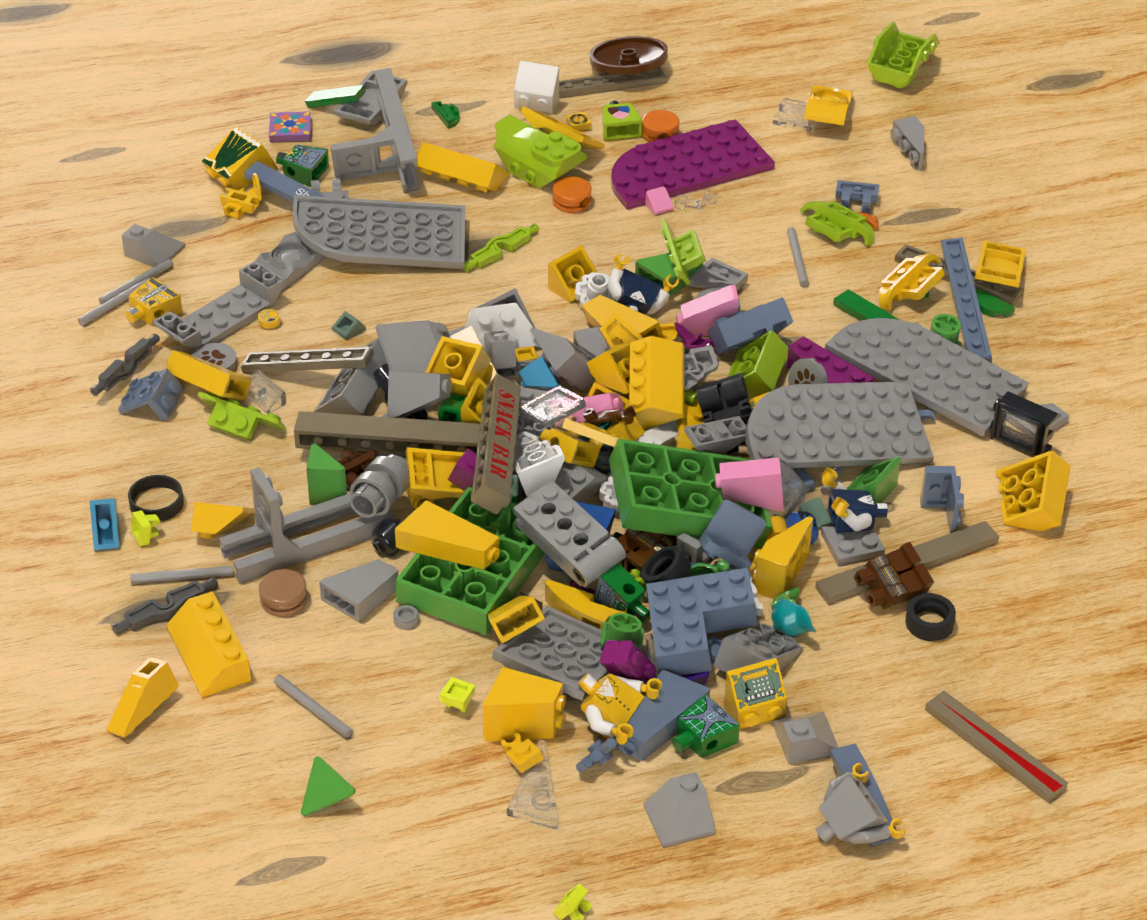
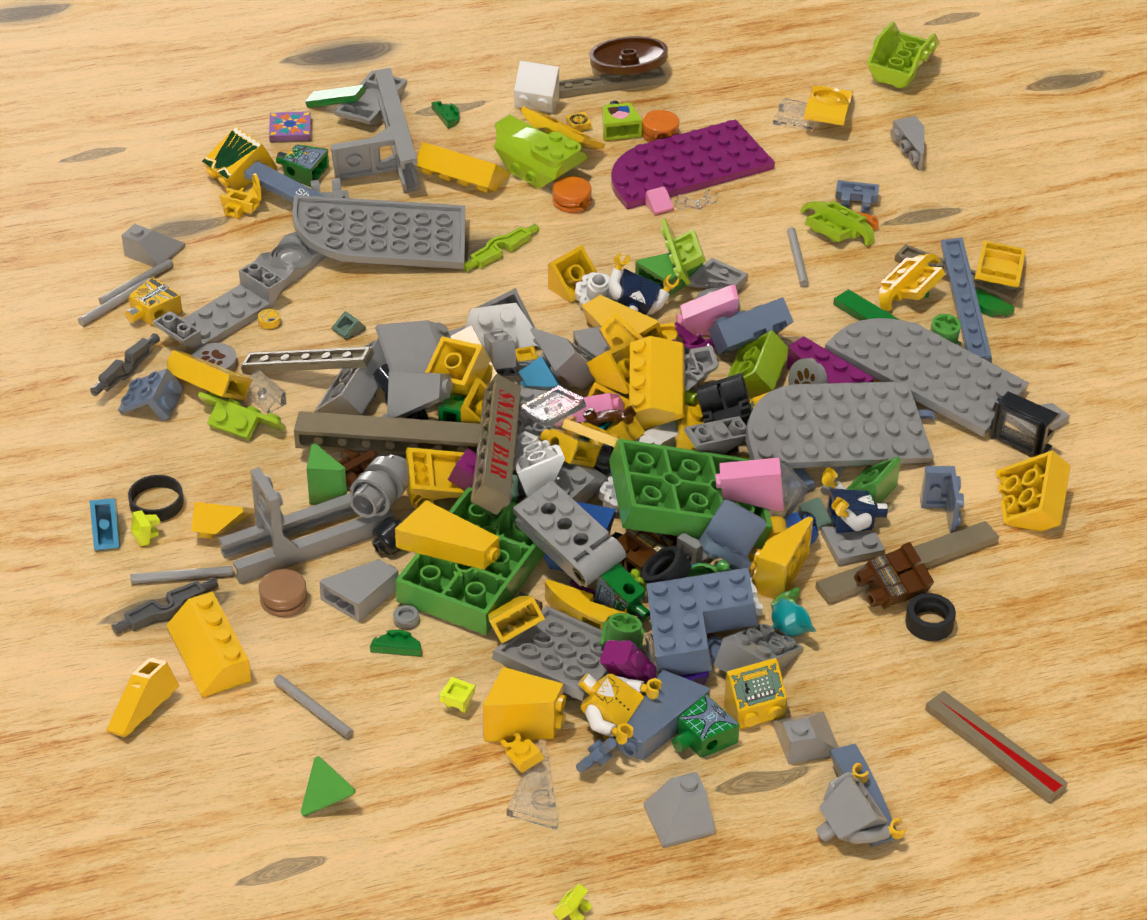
(396, 642): none -> green tile

